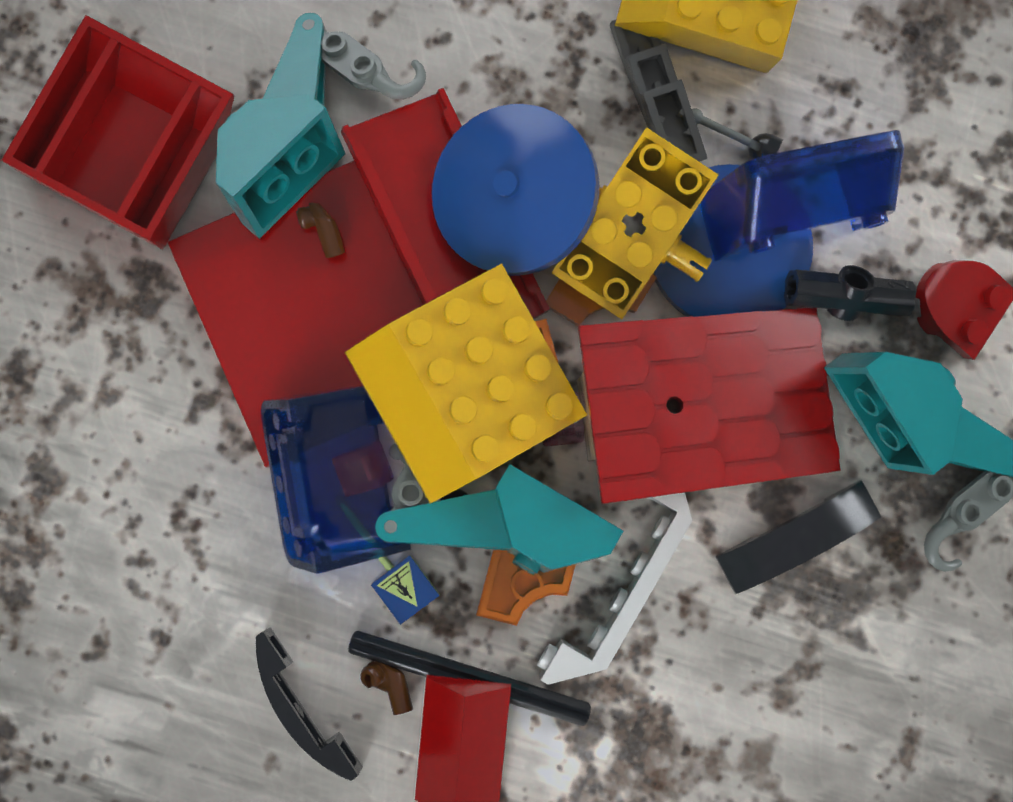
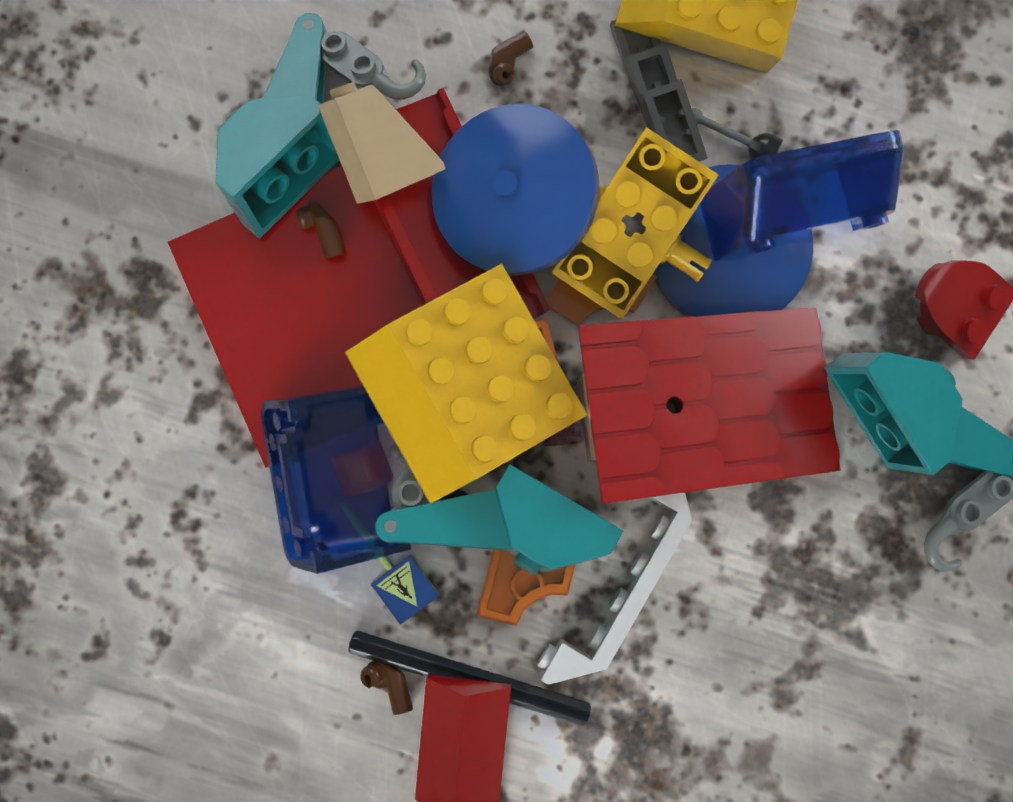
(122, 132): red slope -> none
(333, 753): black slope -> none
(375, 143): none -> tan slope
(504, 57): none -> reddish brown arm
(799, 538): black slope -> none
(849, 293): black piece -> none

